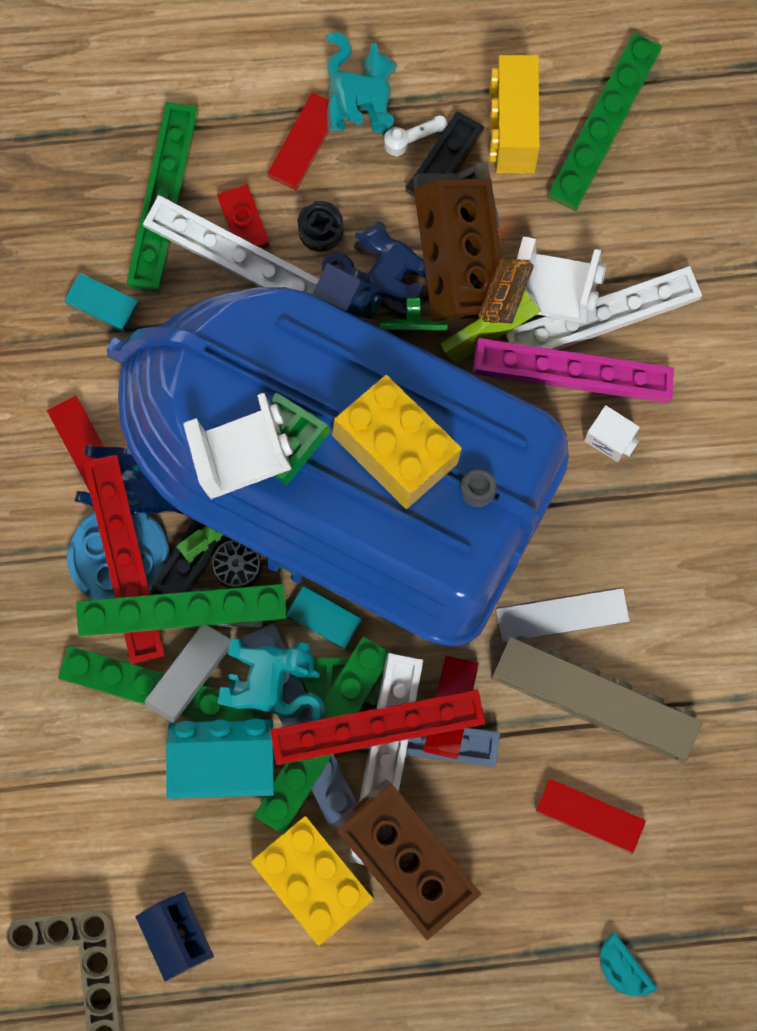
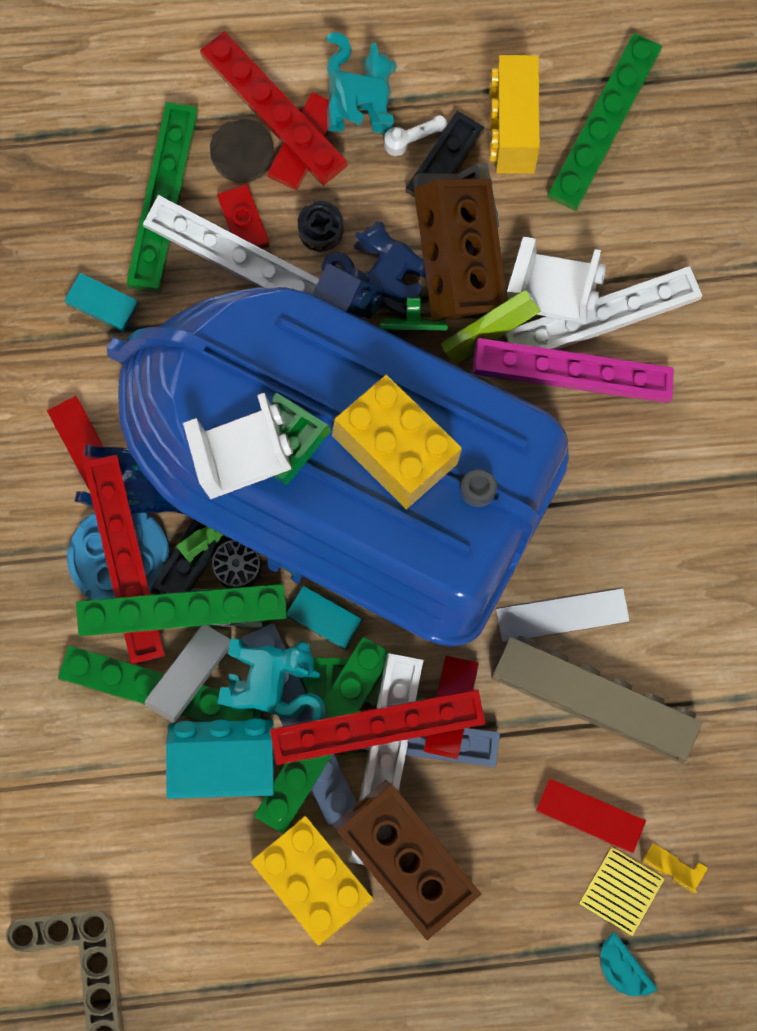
(174, 936): dark blue brick -> none
(242, 150): none -> clear smoke tile
(274, 108): none -> red plate
(506, 291): clear orange tile -> none
(613, 434): white brick -> none
(622, 891): none -> light yellow sticker
(668, 864): none -> yellow piece

